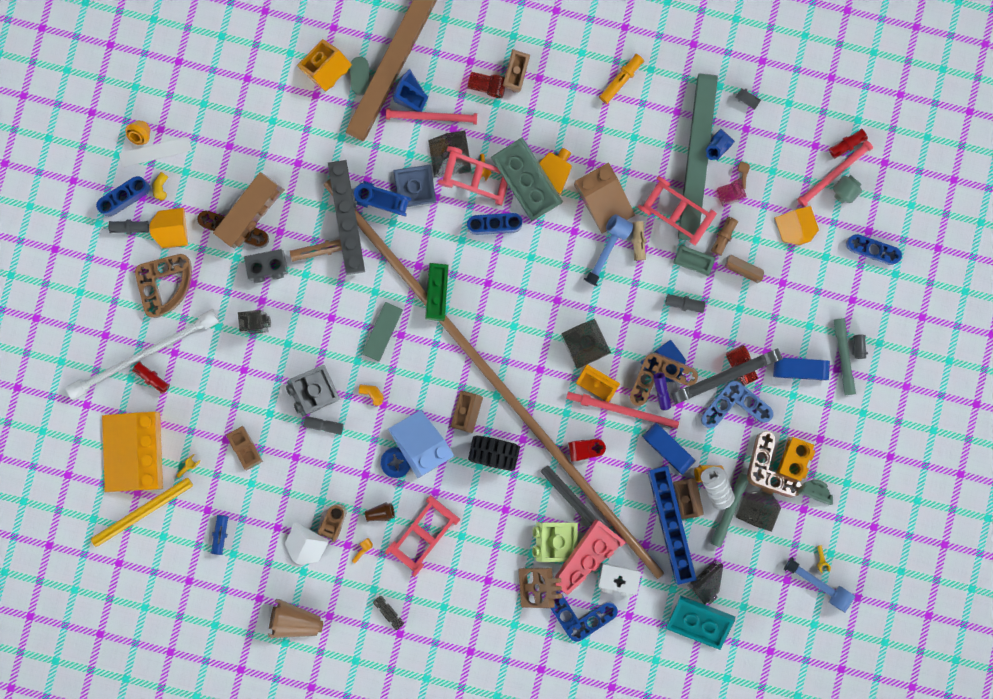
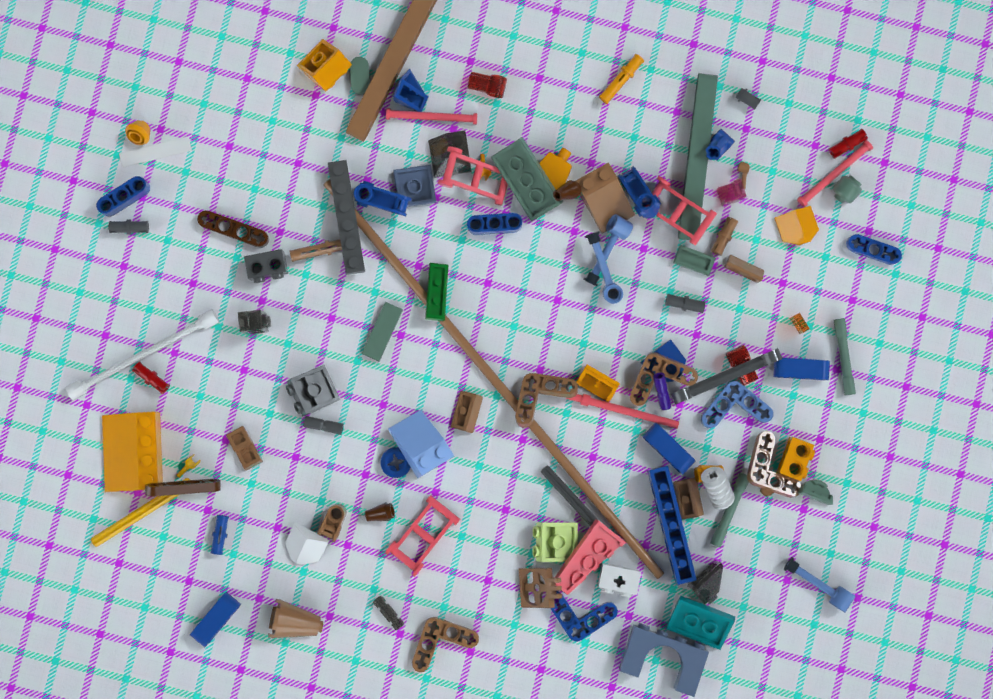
(154, 274): medium nougat beam -> none
(157, 187): yellow arm -> none
(169, 228): light orange slope -> none
(182, 487): none -> reddish brown beam
(215, 619): none -> blue beam
(248, 210): medium nougat wedge -> none
(366, 545): light orange hand -> none
(373, 392): light orange arm -> none
(441, 633): none -> medium nougat beam
(494, 453): black tyre -> none
(516, 70): medium nougat slope -> none
(539, 388): none -> medium nougat beam
(569, 190): none -> reddish brown cone
(583, 450): red piece -> none
(585, 343): clear smoke slope -> none
(594, 239): none -> medium blue piece
(639, 241): tan pin -> none
(640, 194): none -> blue piece
(691, 656): none -> sand blue arch
(759, 510): clear smoke slope -> none
(799, 323): none -> clear orange tile
(822, 560): yellow hand -> none
(859, 347): dark grey pin -> none

